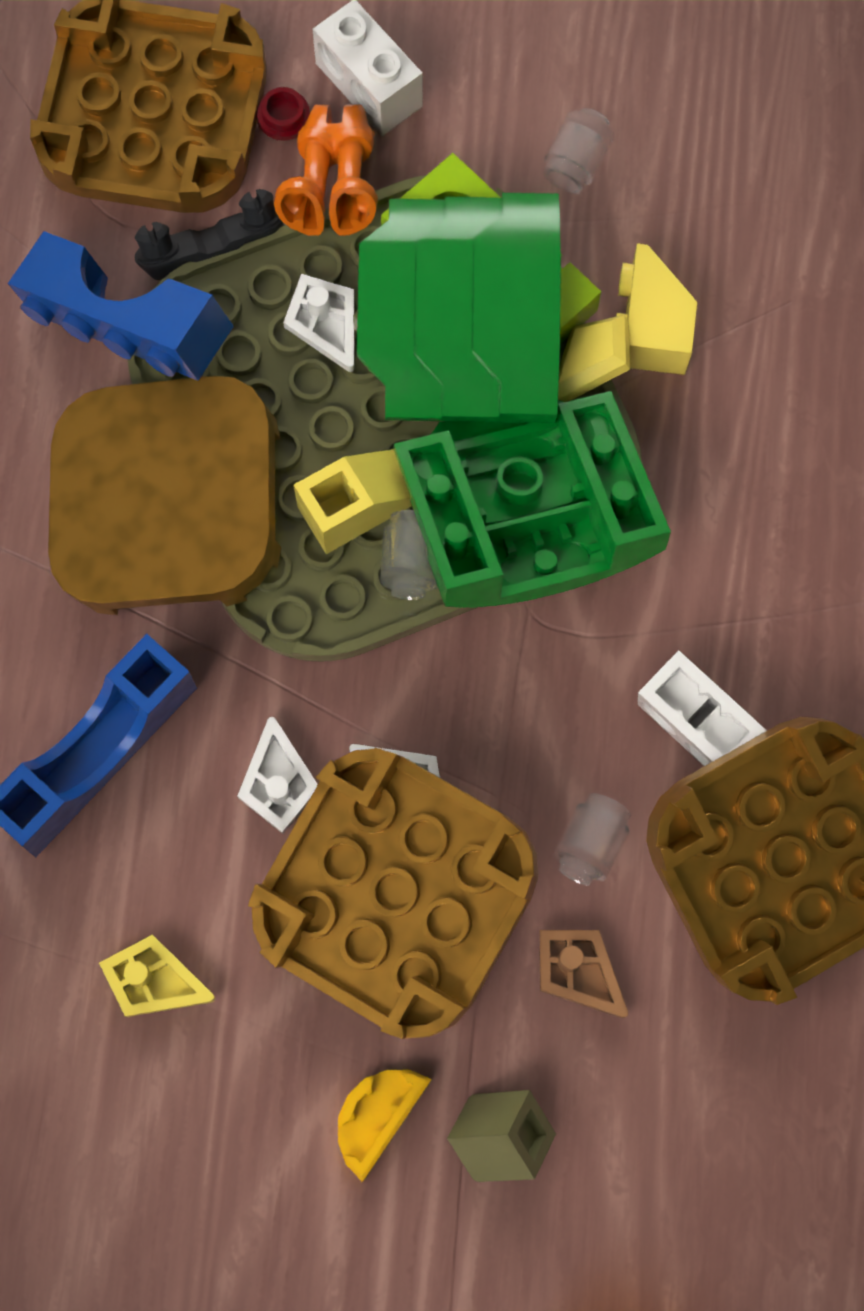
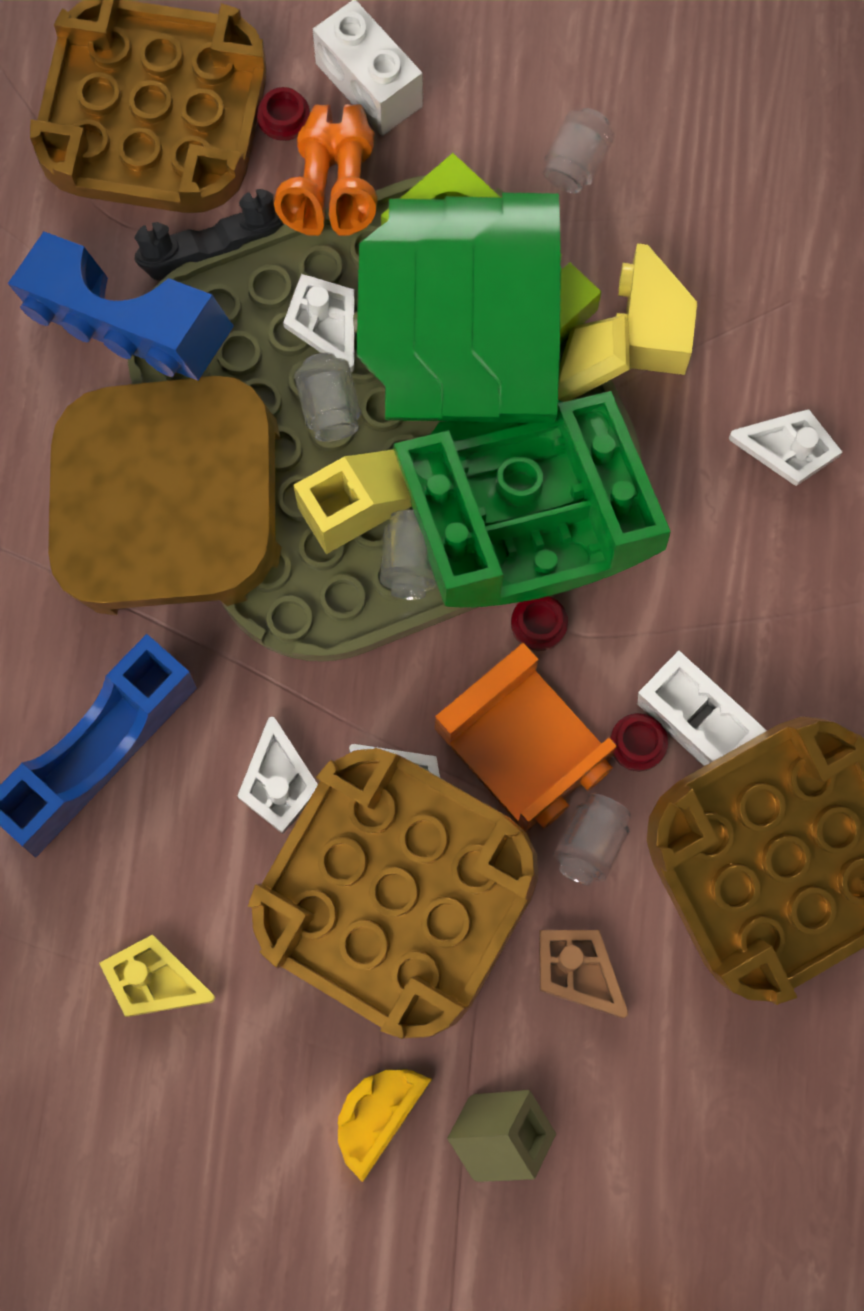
(328, 397): none -> clear brick
(523, 741): none -> orange panel
(539, 623): none -> dark red plate
(639, 742): none -> dark red plate
(789, 445): none -> white piece

